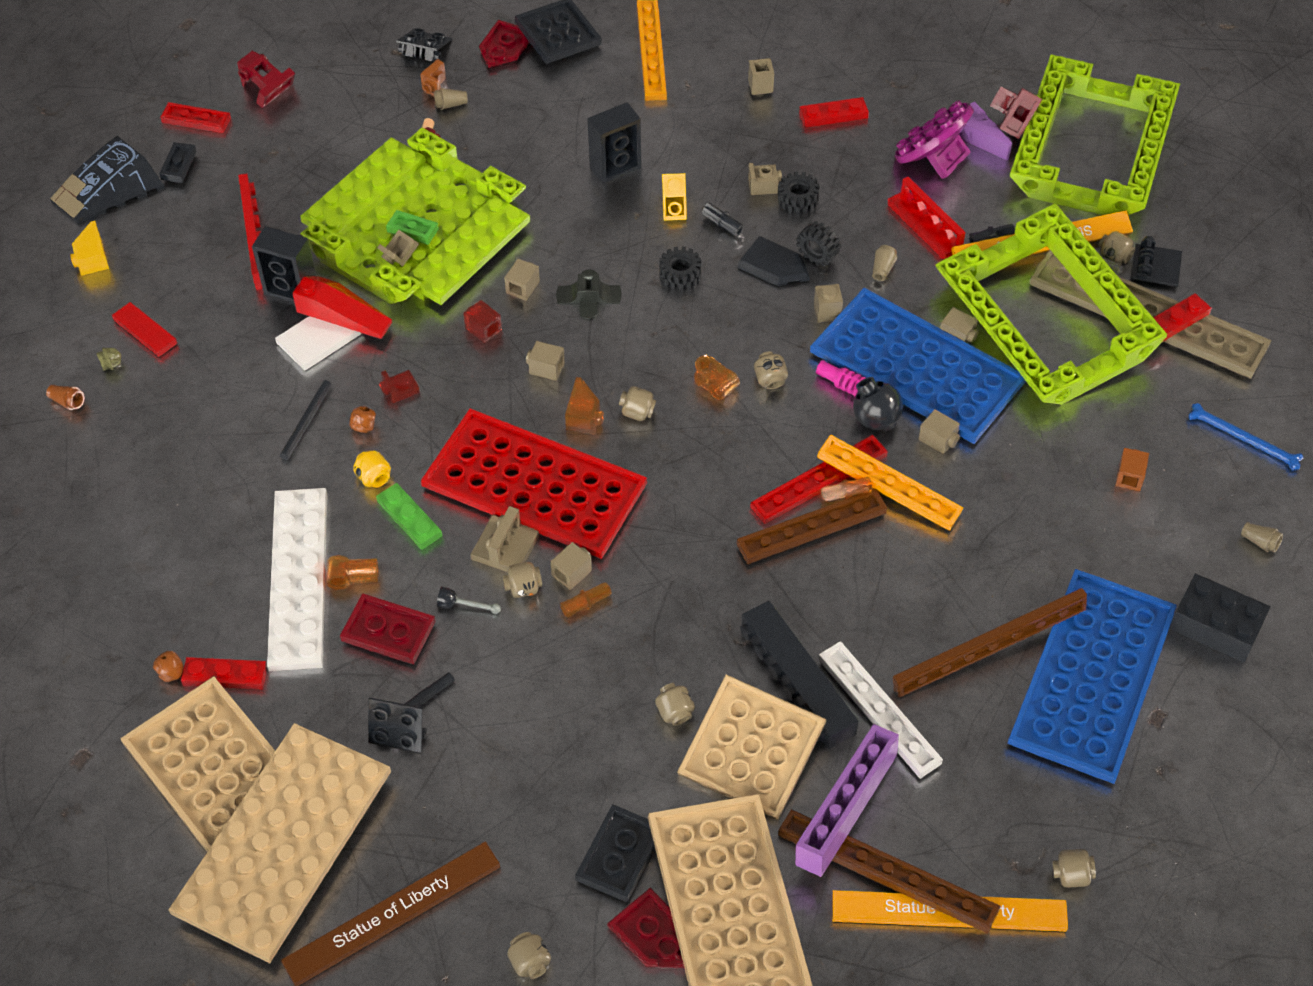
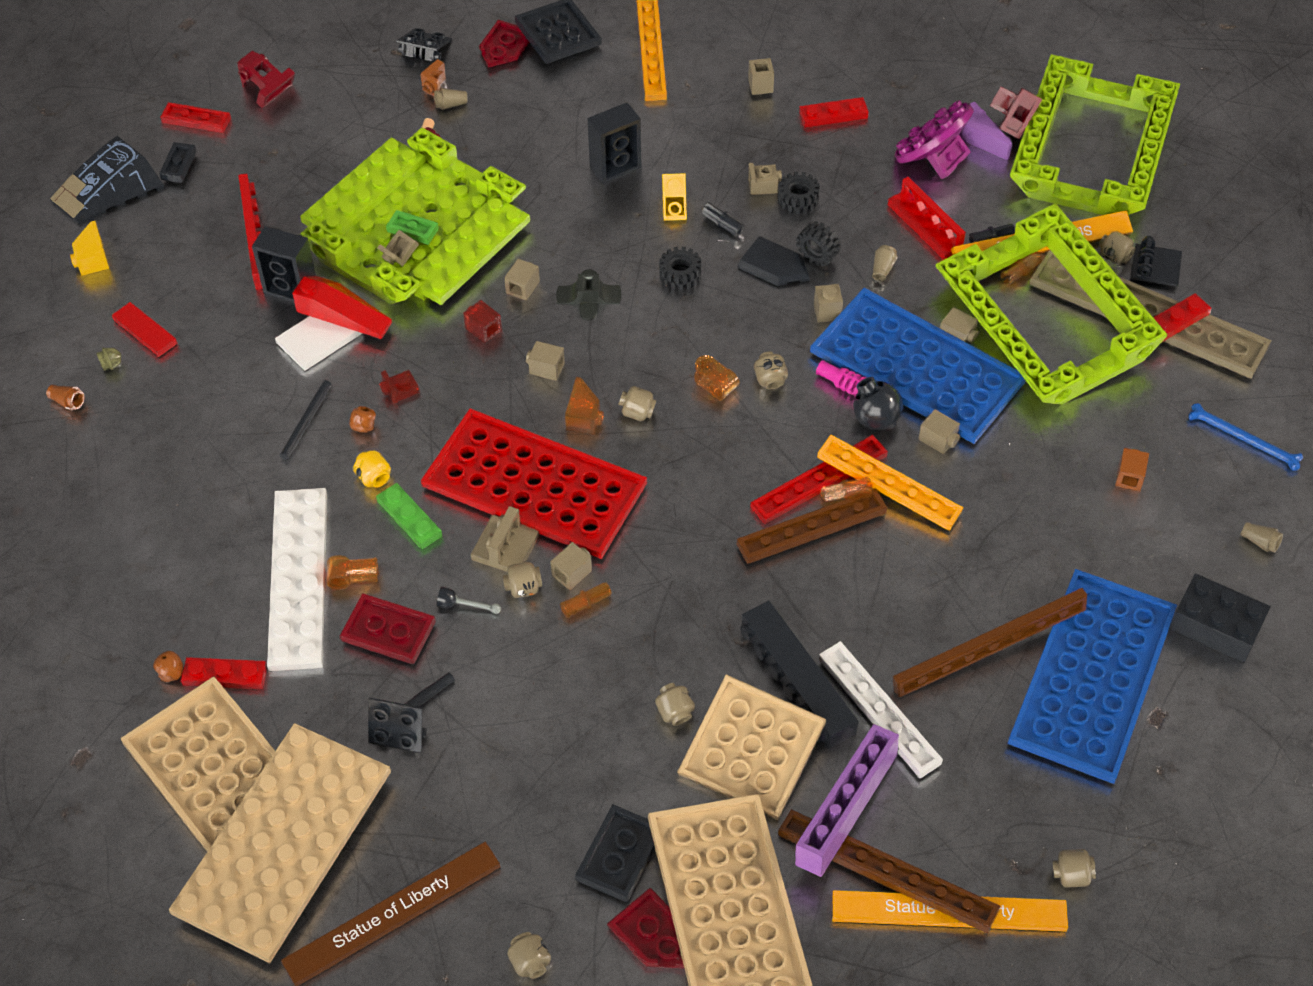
(1022, 267): none -> clear orange axle

